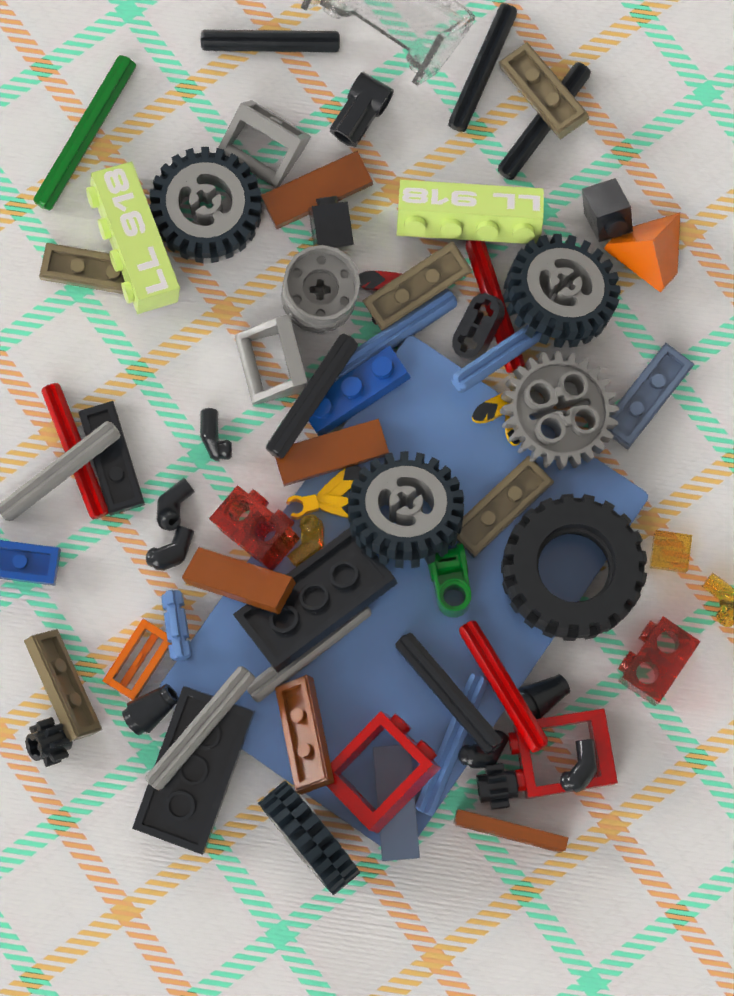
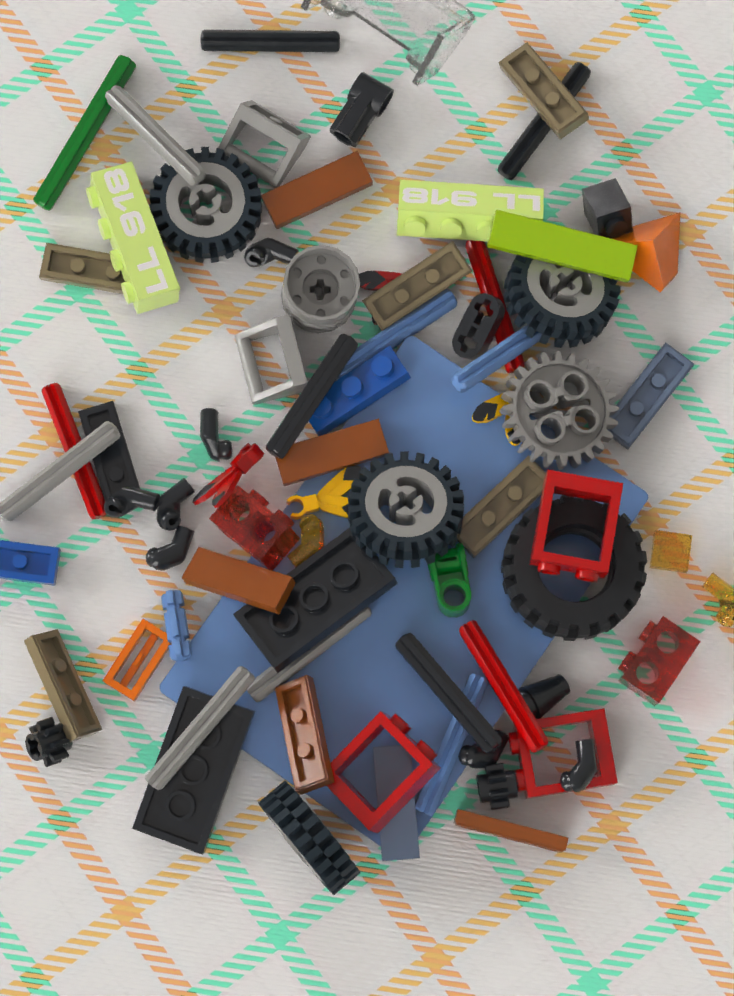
(129, 499): none -> black arm
(148, 710): black cone -> none
(155, 135): none -> light grey axle
(227, 481): none -> red piece
(267, 251): none -> black arm
(330, 223): black brick -> none
(482, 67): black axle -> none
(562, 246): none -> lime tile
(584, 488): none -> red window

